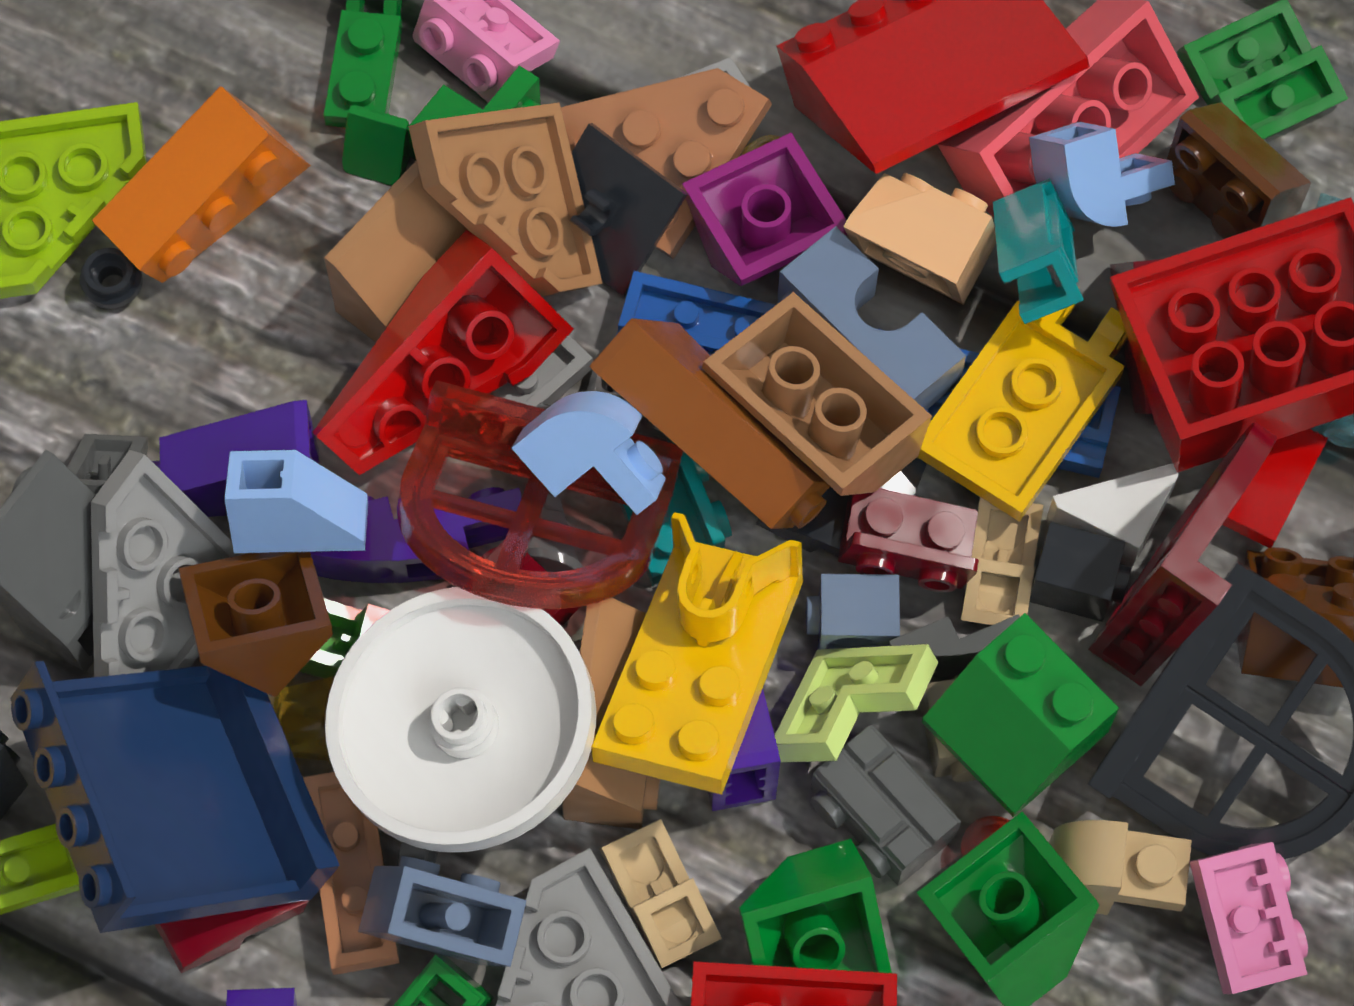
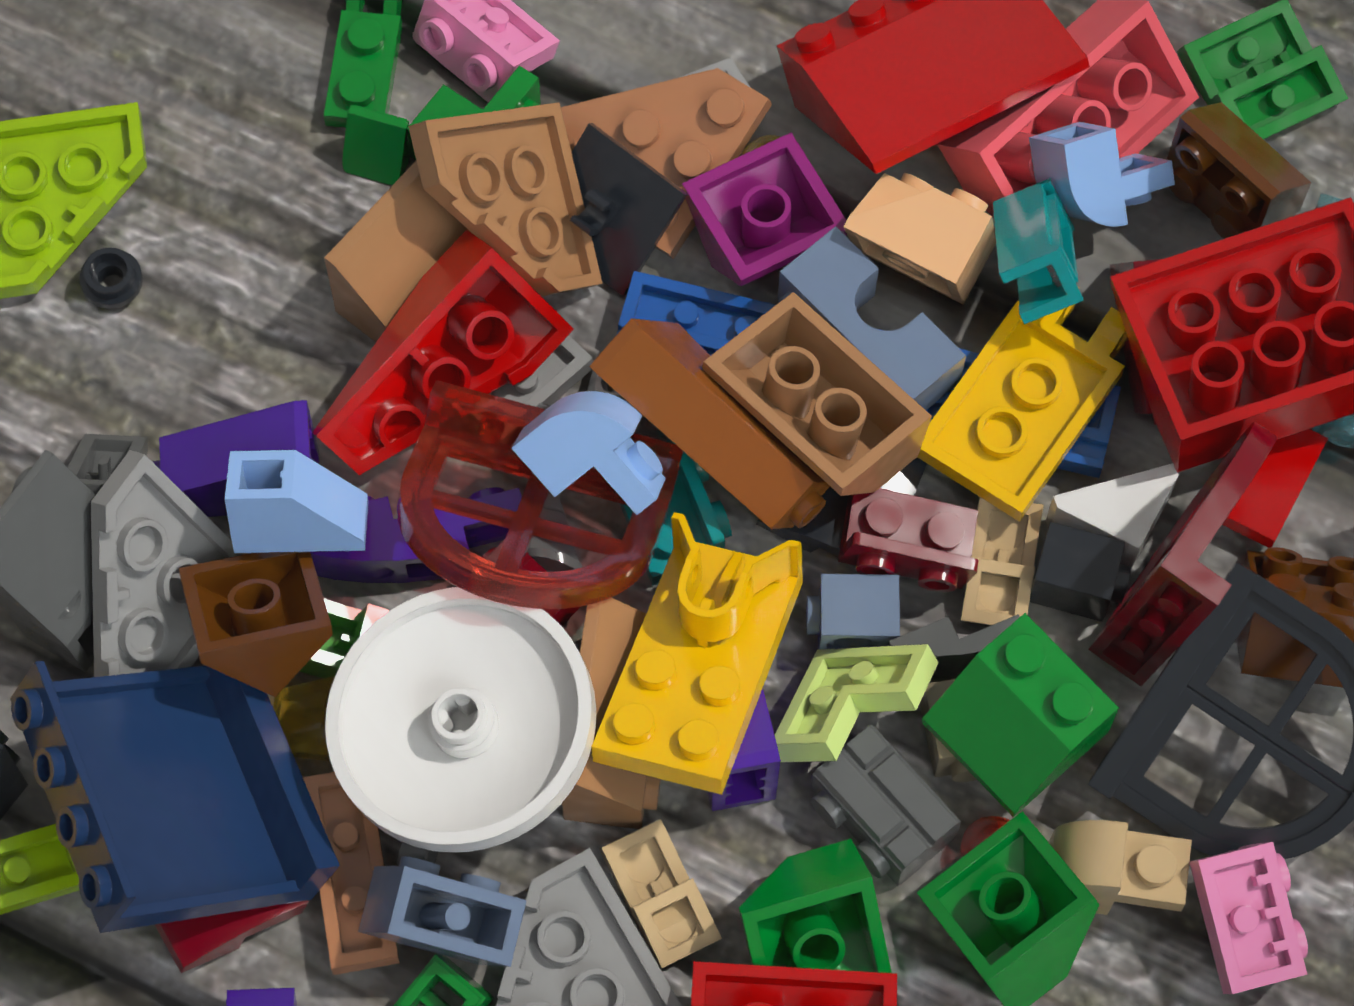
(199, 186): orange wedge -> none

